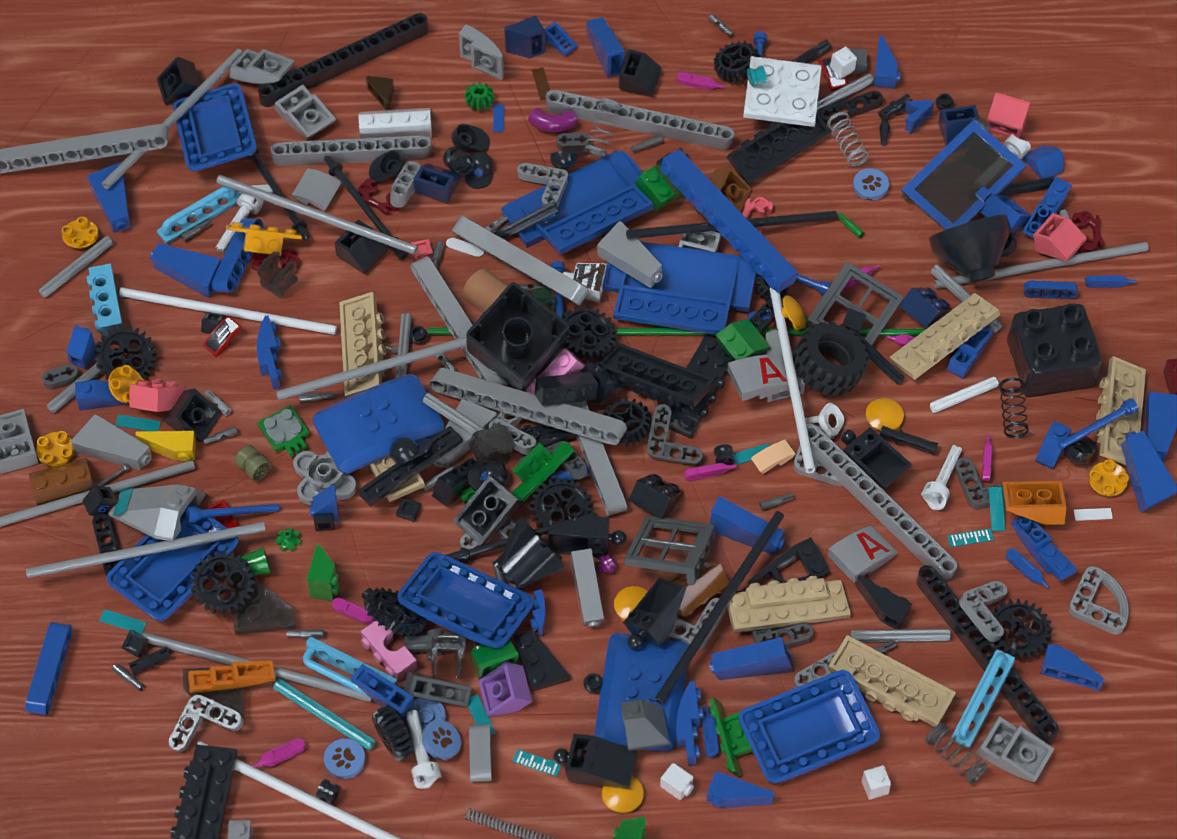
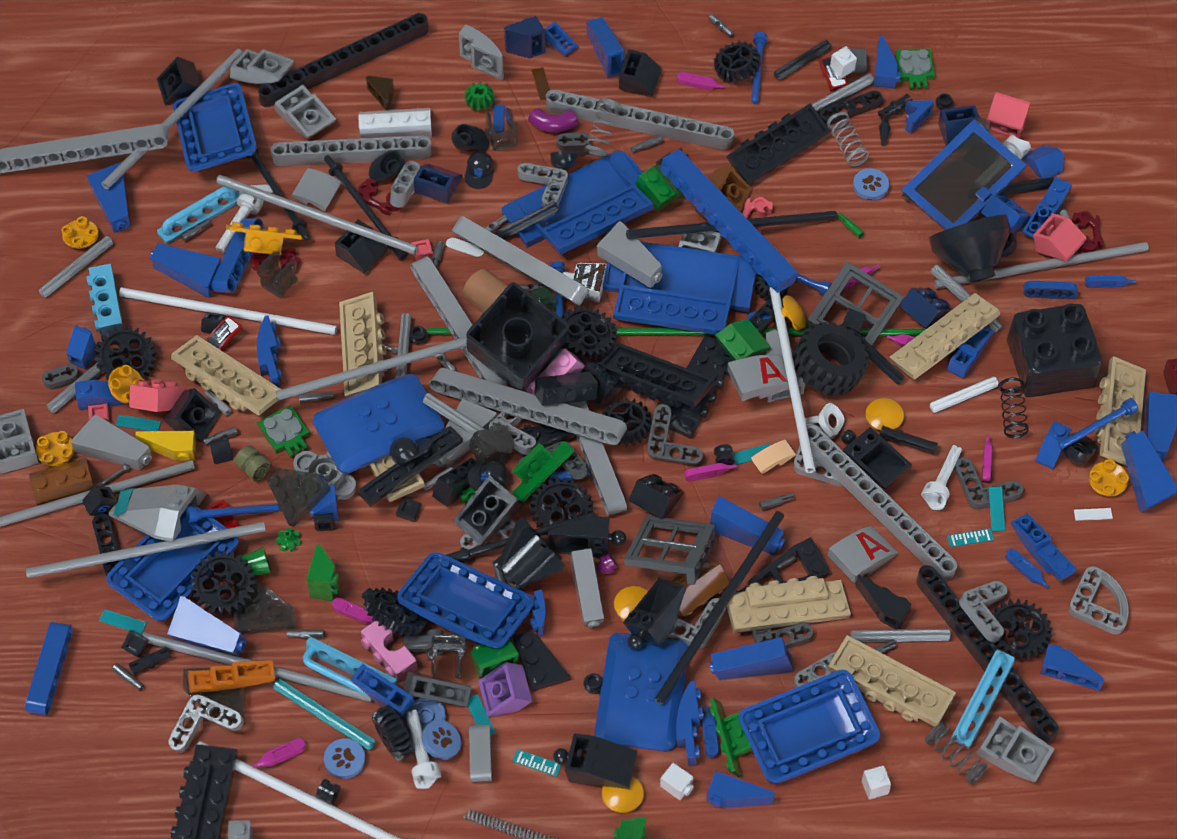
(100, 410): none -> coral tile
(201, 628): none -> slope
(221, 451): none -> black slope
(225, 376): none -> tan plate
(297, 492): none -> clear smoke plate
(458, 160): black wheel -> none
(510, 135): none -> clear smoke piece
(644, 725): dark grey slope -> none
(756, 75): teal wheel -> none
(787, 95): white piece -> none
(915, 66): none -> piece
(1036, 500): orange slope -> none

